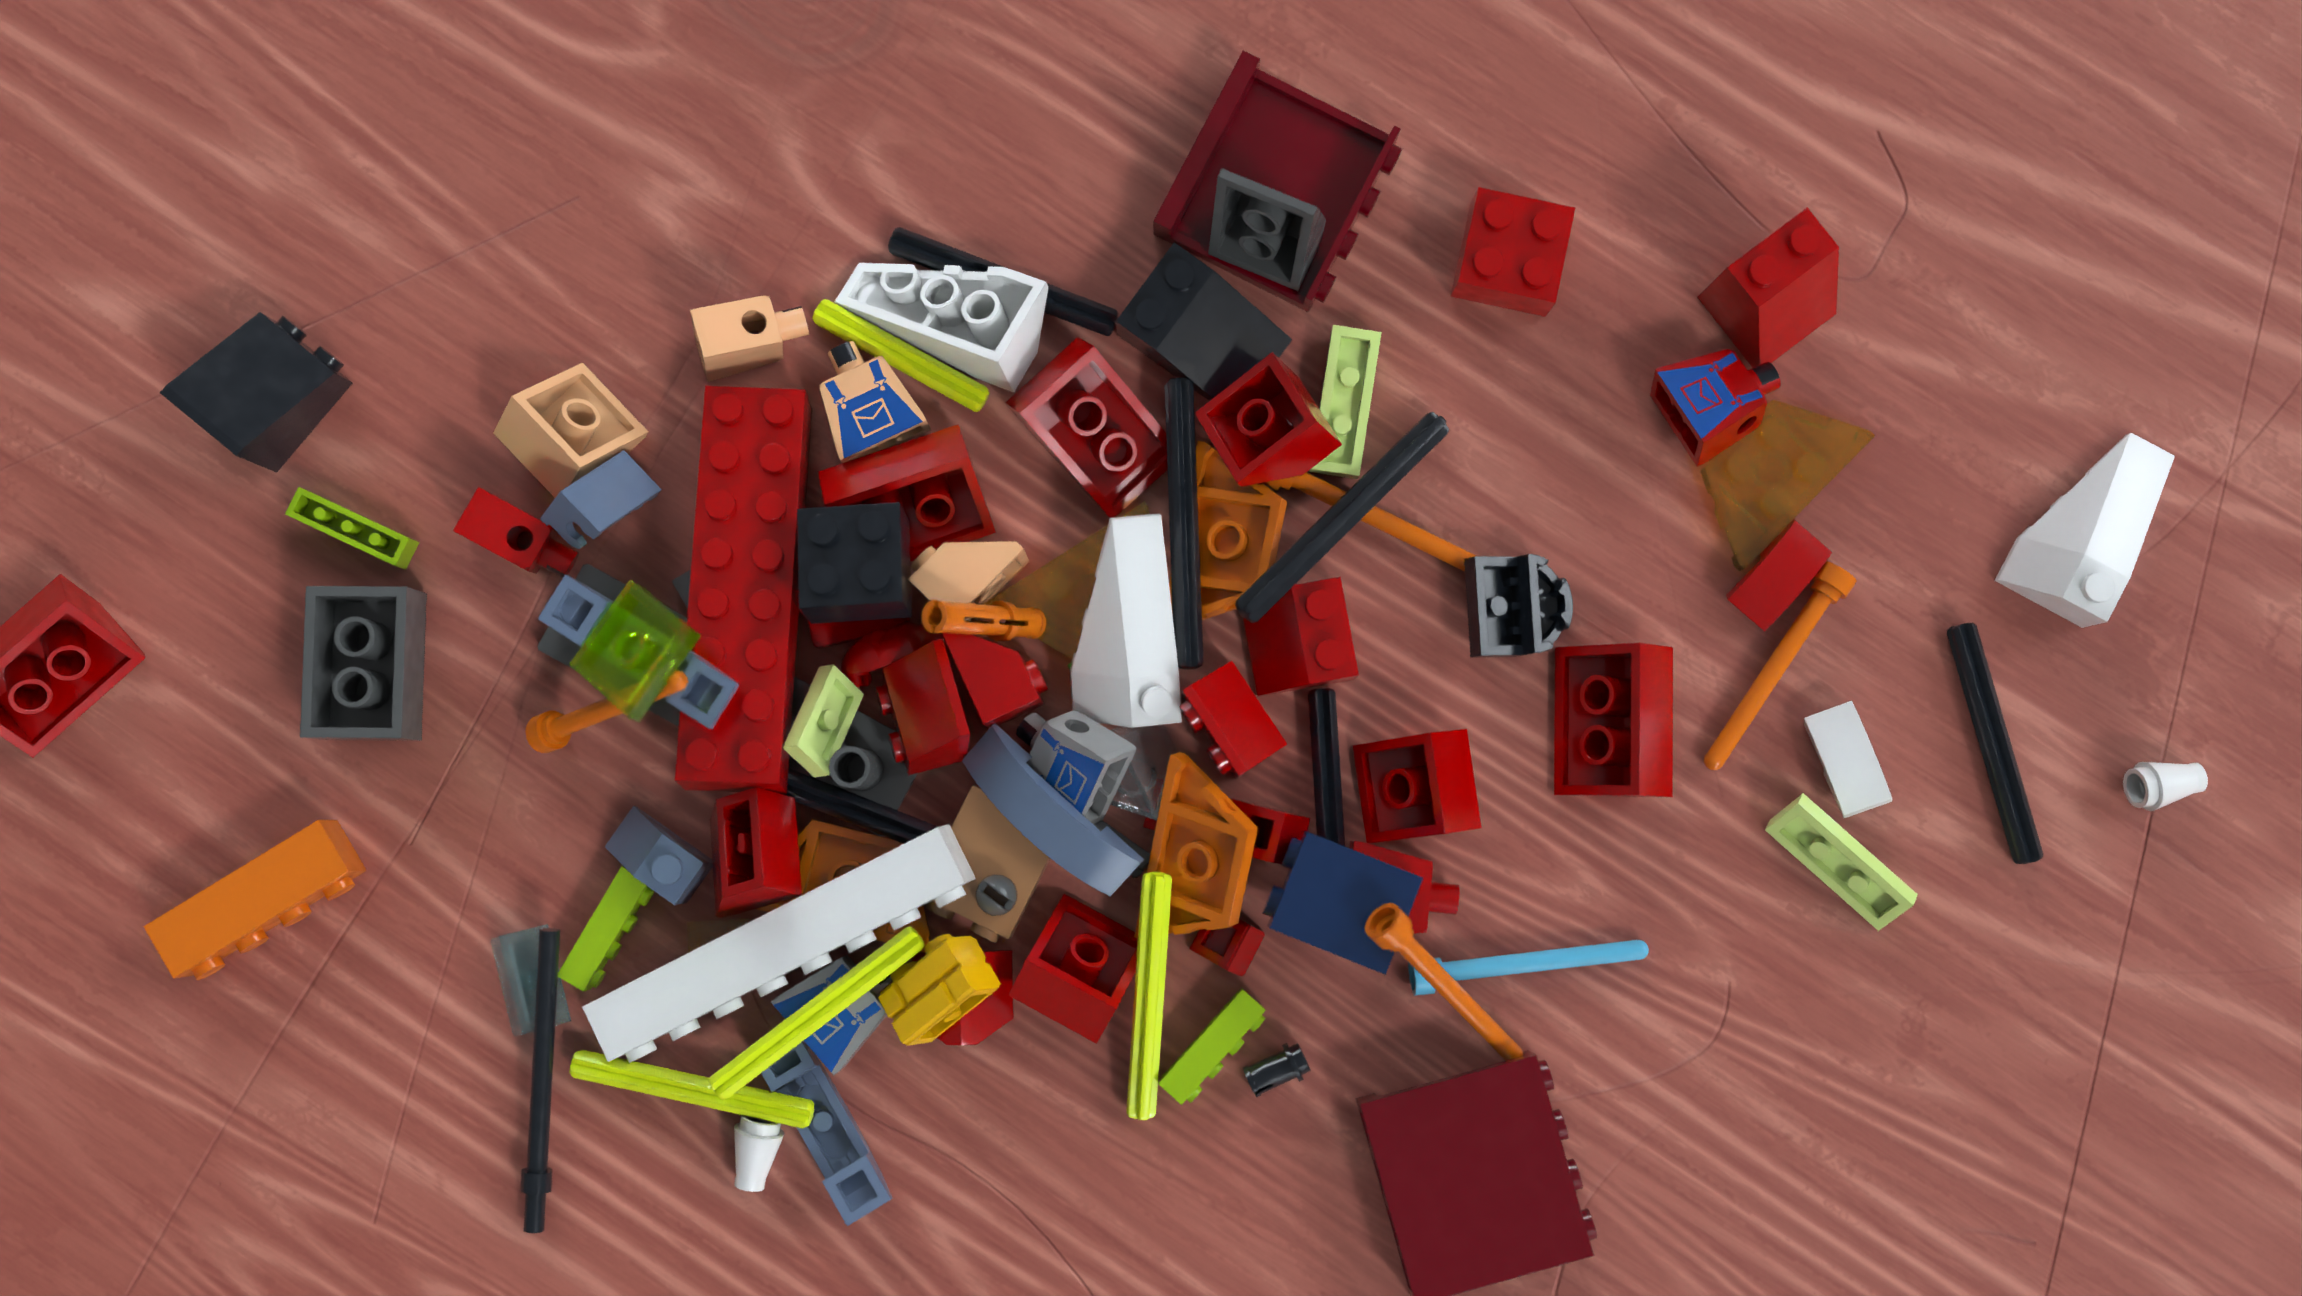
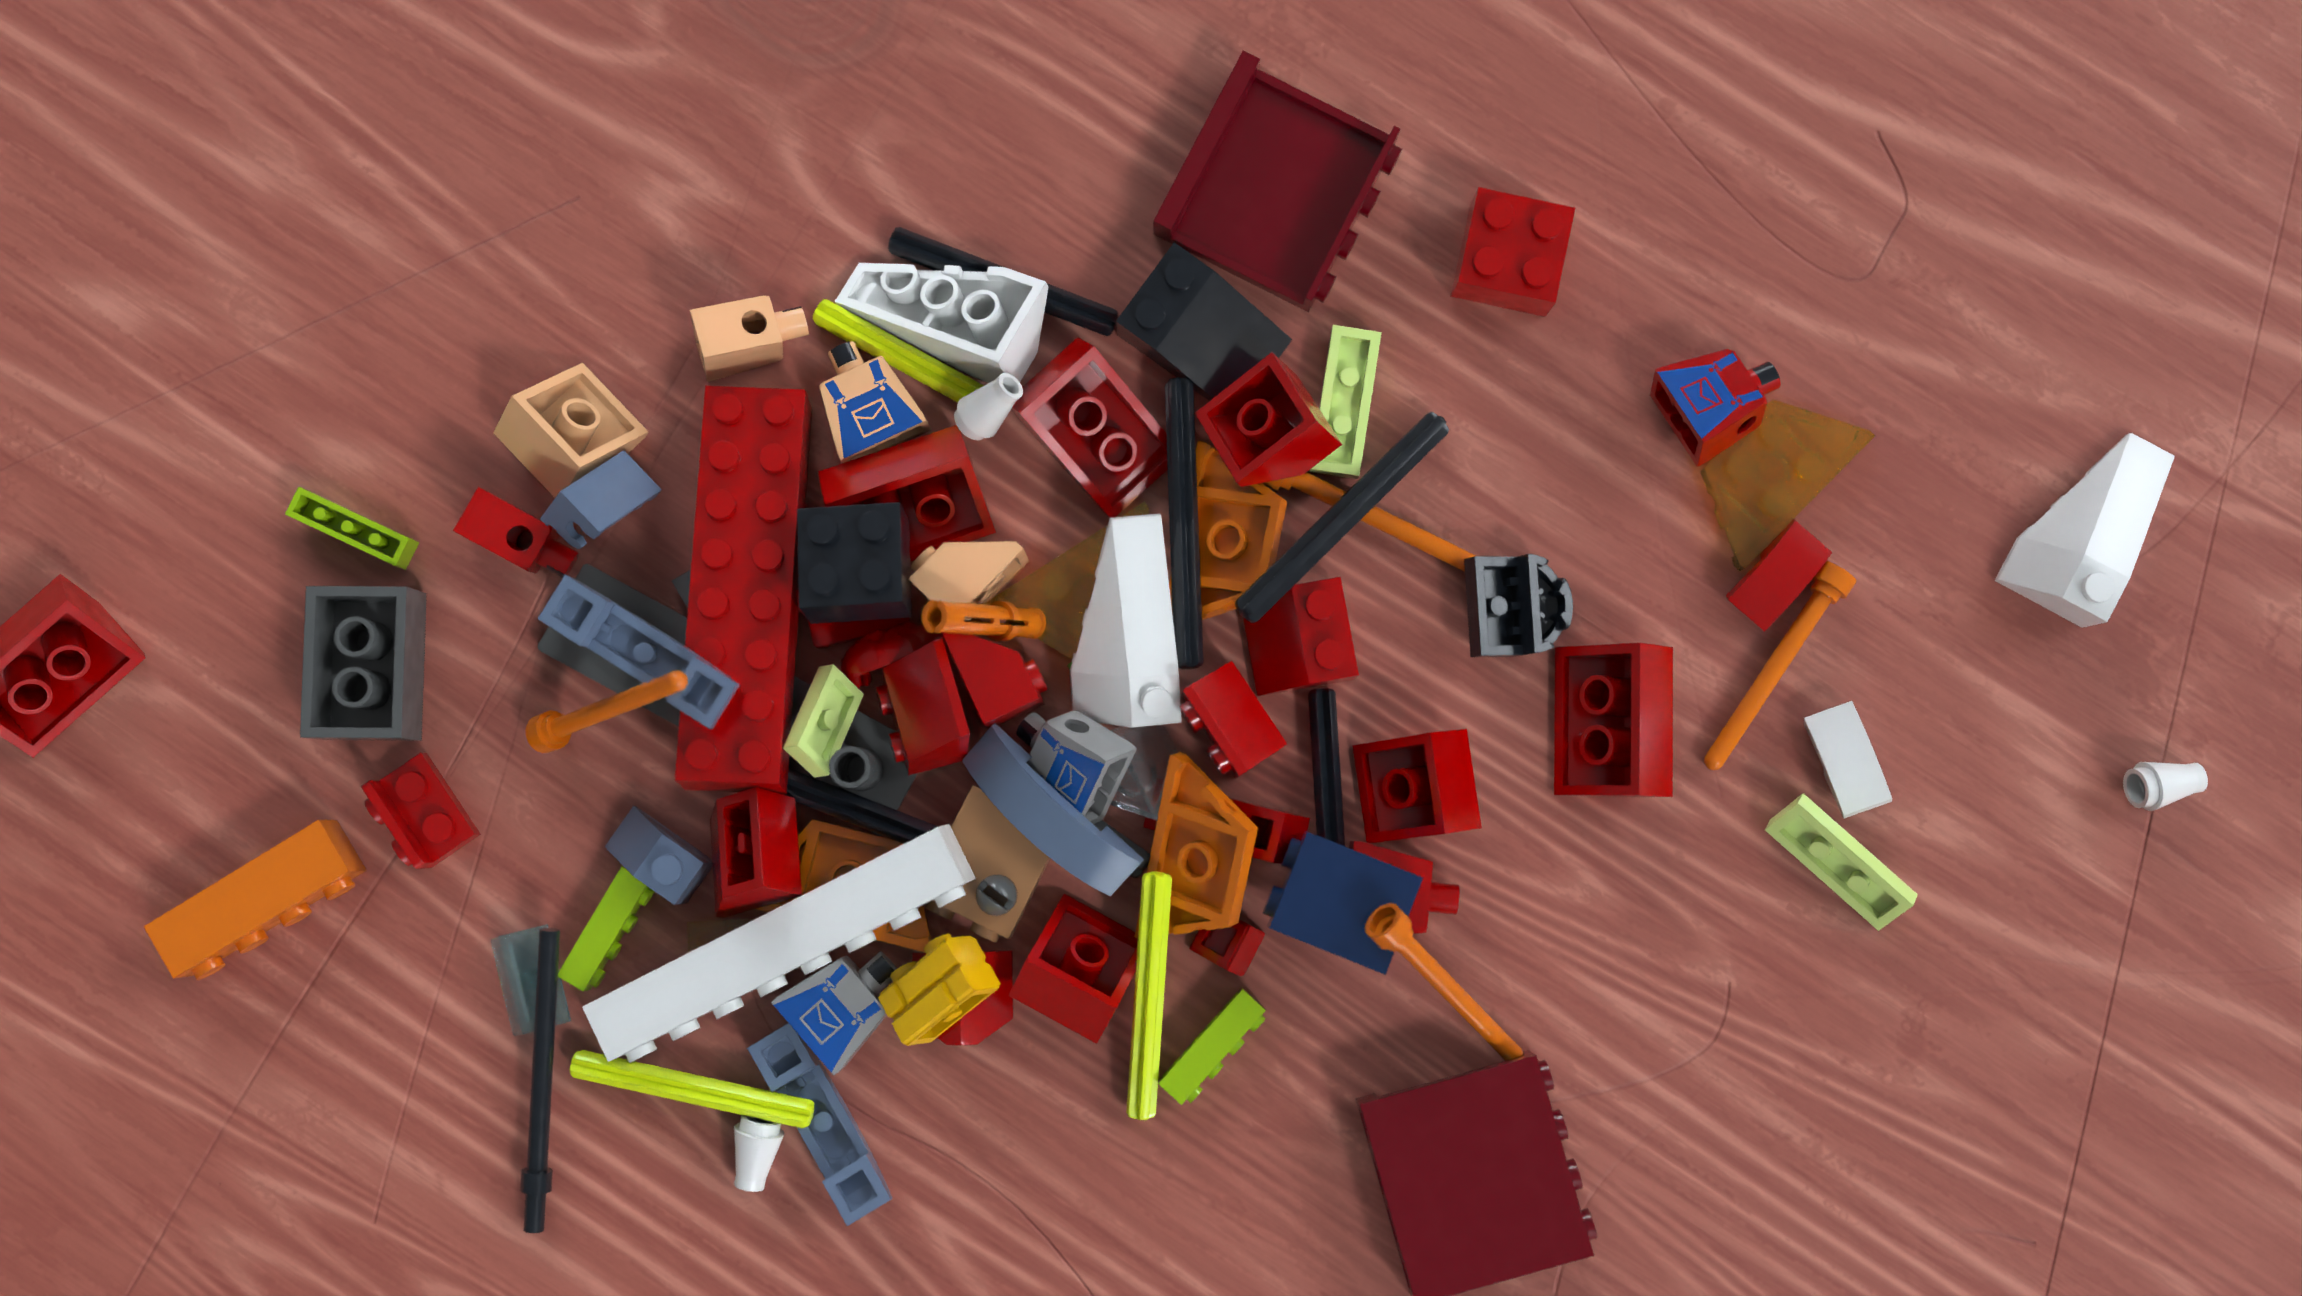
(260, 390): black slope -> none
(419, 813): none -> red bracket
(634, 650): clear neon green tile -> none
(816, 1013): neon yellow axle -> none
(986, 408): none -> white cone
(1264, 230): dark grey slope -> none
(1277, 1069): black pin -> none
(1532, 962): medium azure piece -> none
(1777, 290): red slope -> none
(1995, 743): black axle -> none

